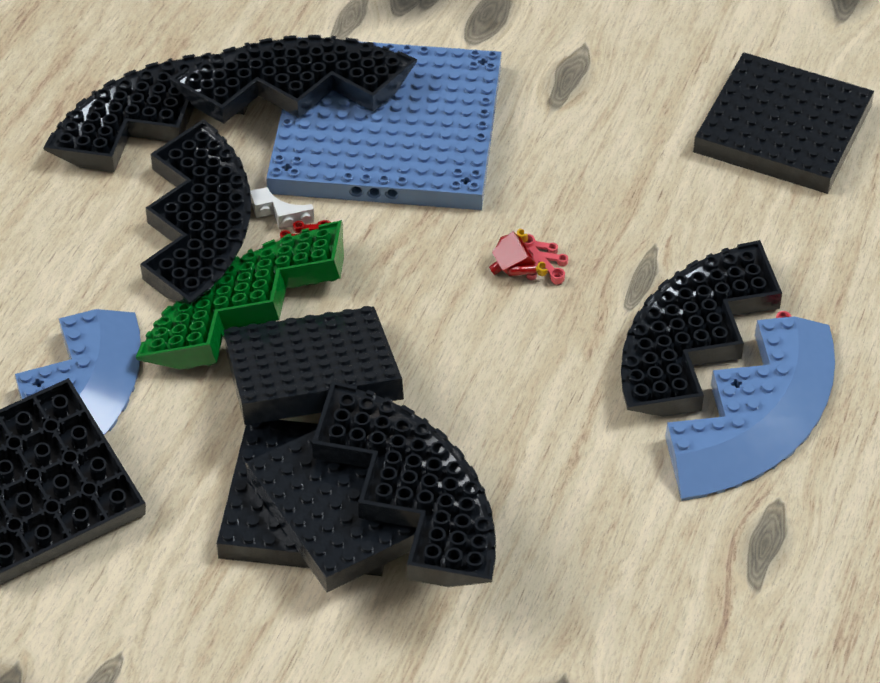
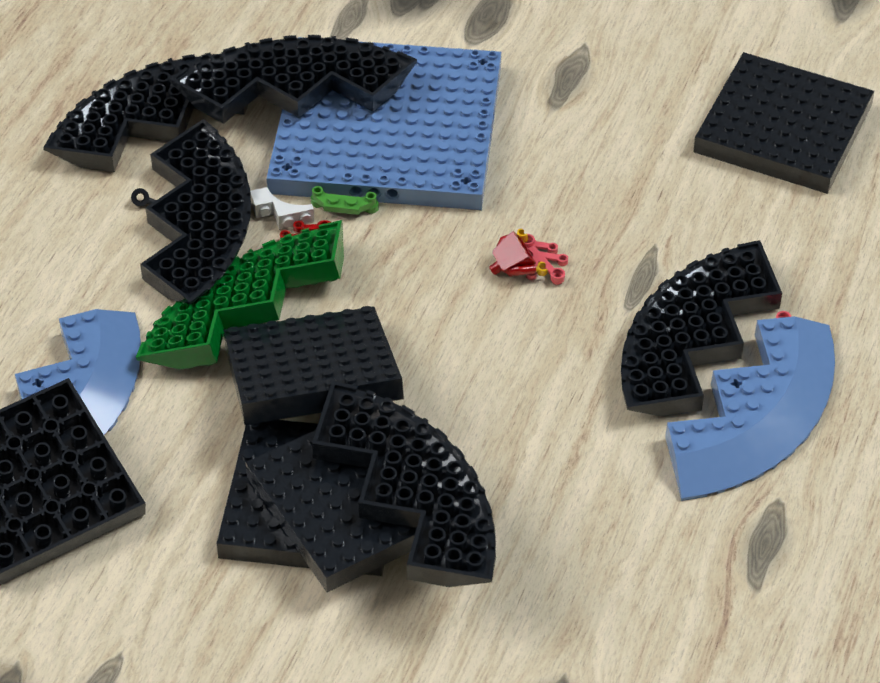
(147, 200): none -> black plate
(344, 203): none -> bright green plate

